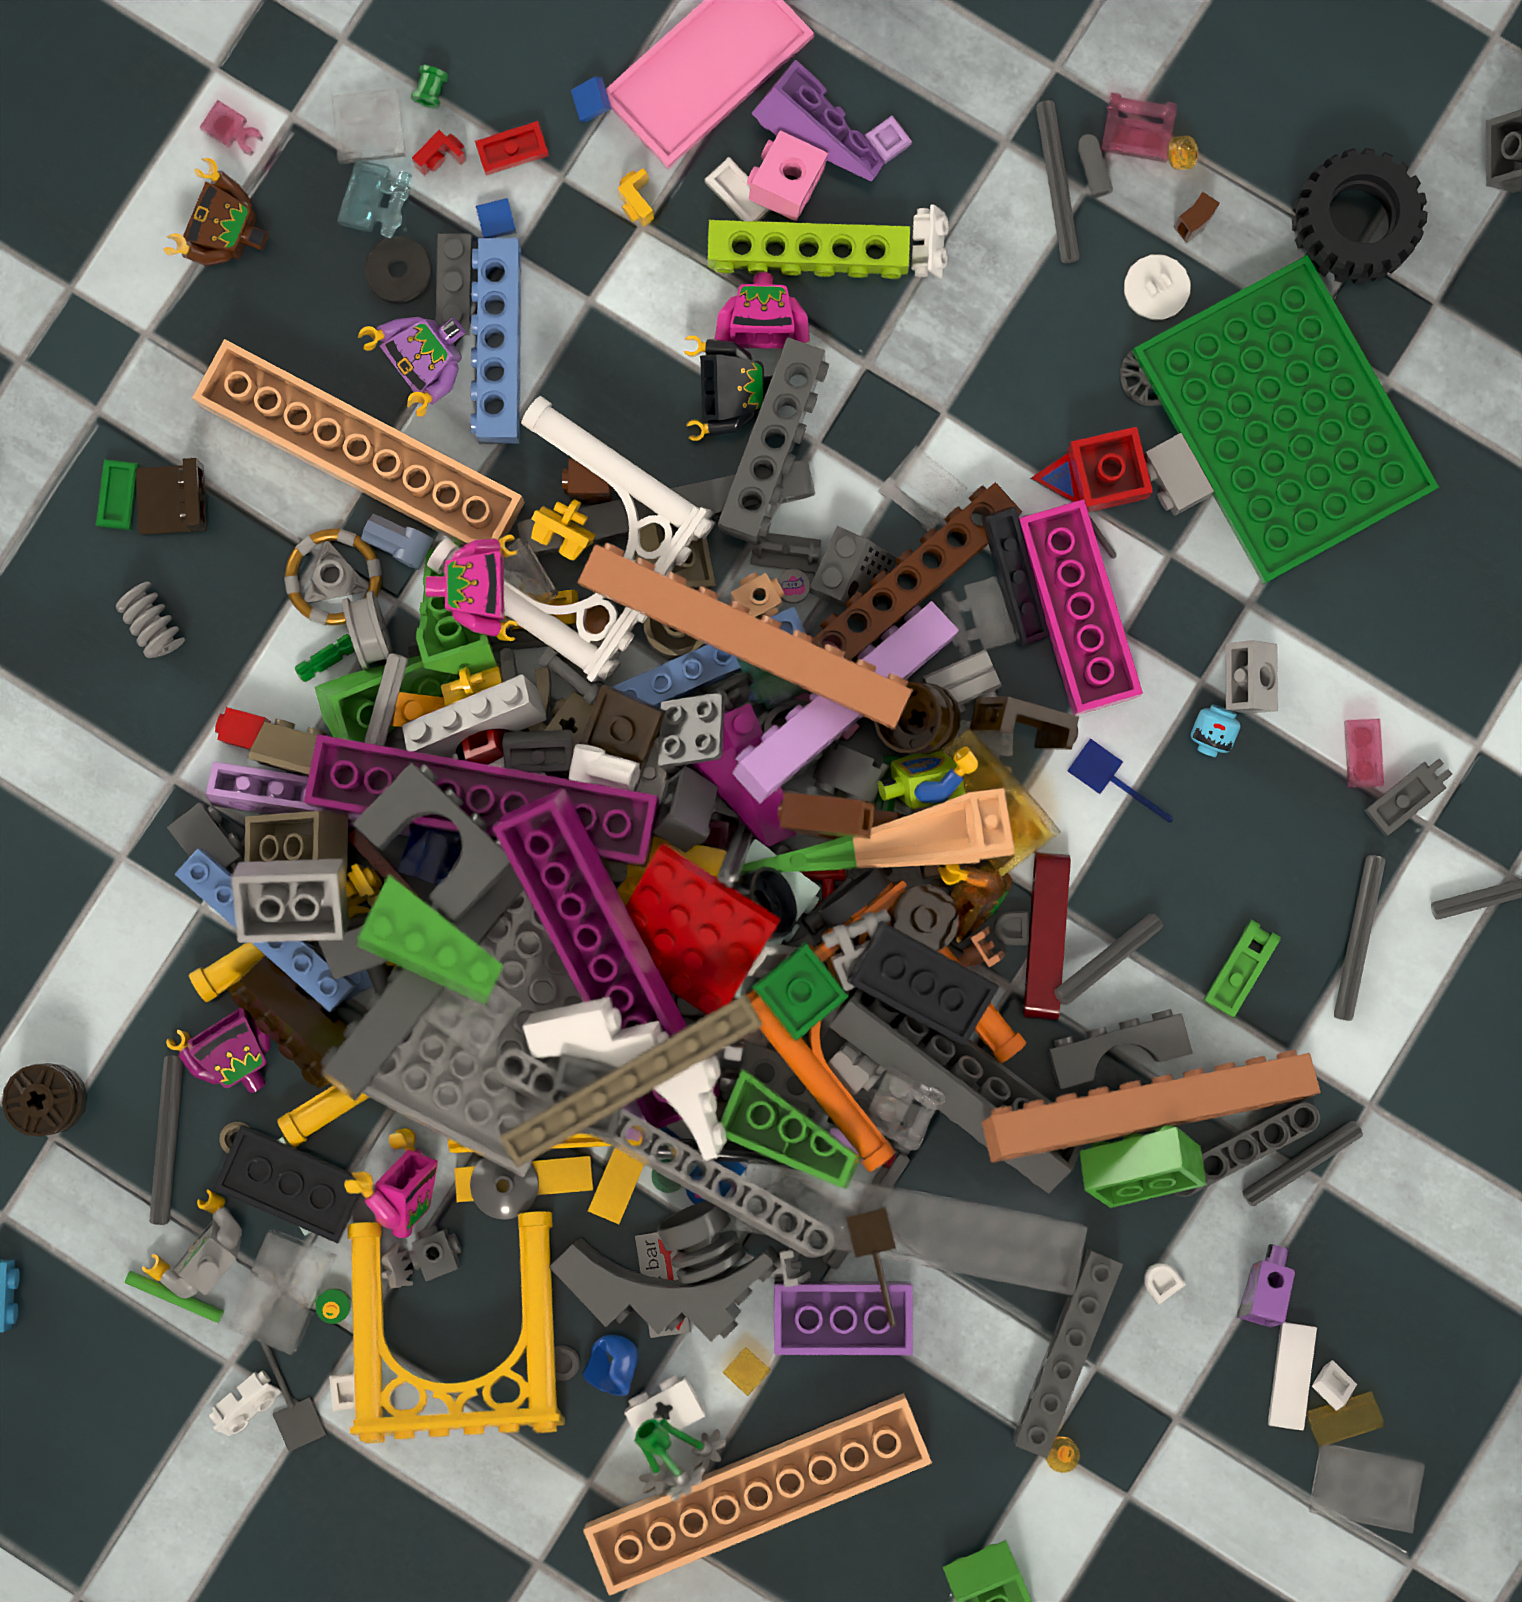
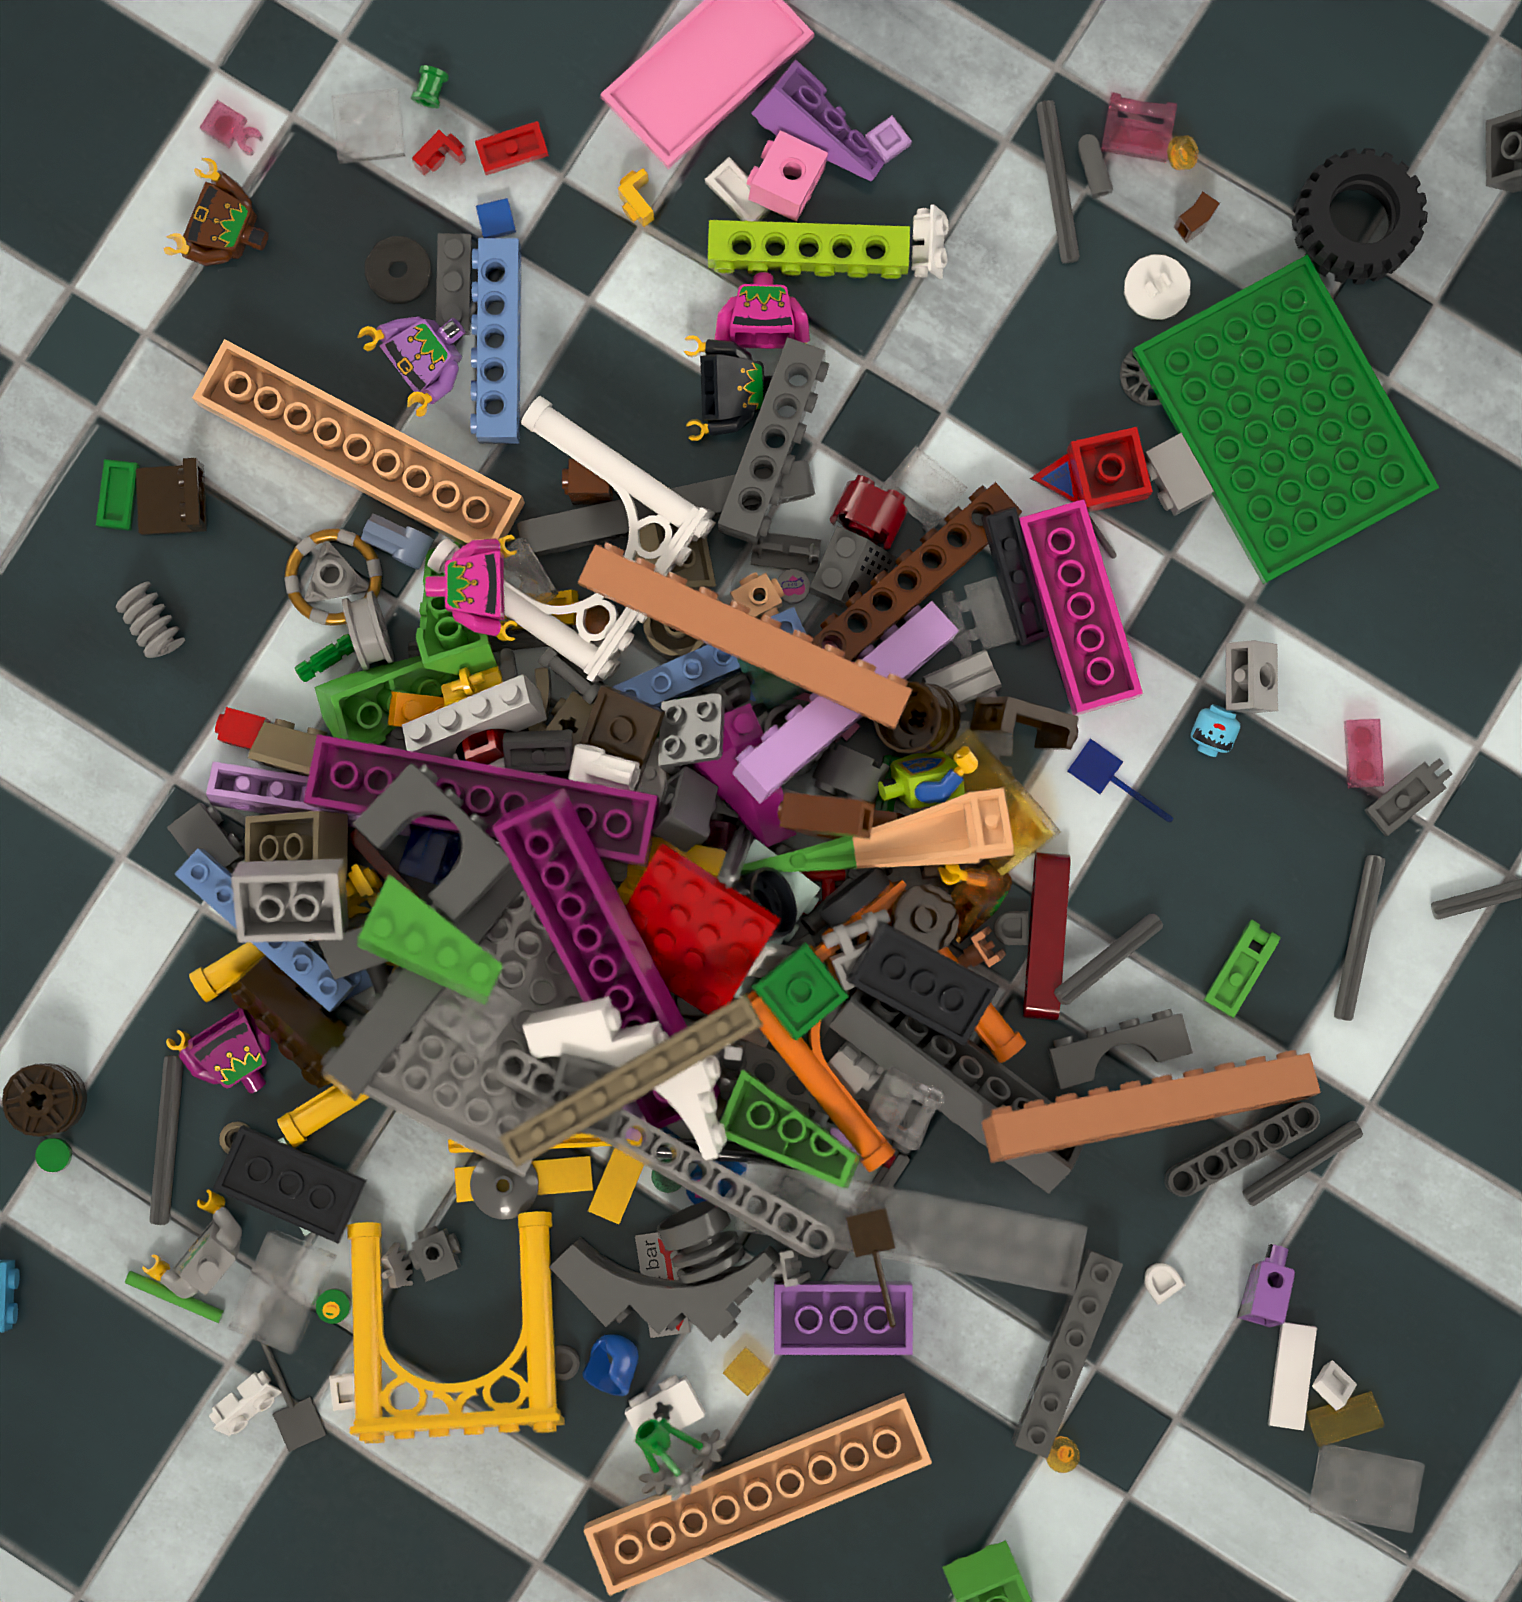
(53, 1154): none -> green tile
(365, 195): clear light blue plate -> none
(386, 699): light grey axle -> none
(405, 1188): dark pink torso -> none
(549, 522): yellow hips -> none
(591, 99): blue tile -> none
(870, 511): none -> dark red brick
(1142, 1166): bright green brick -> none

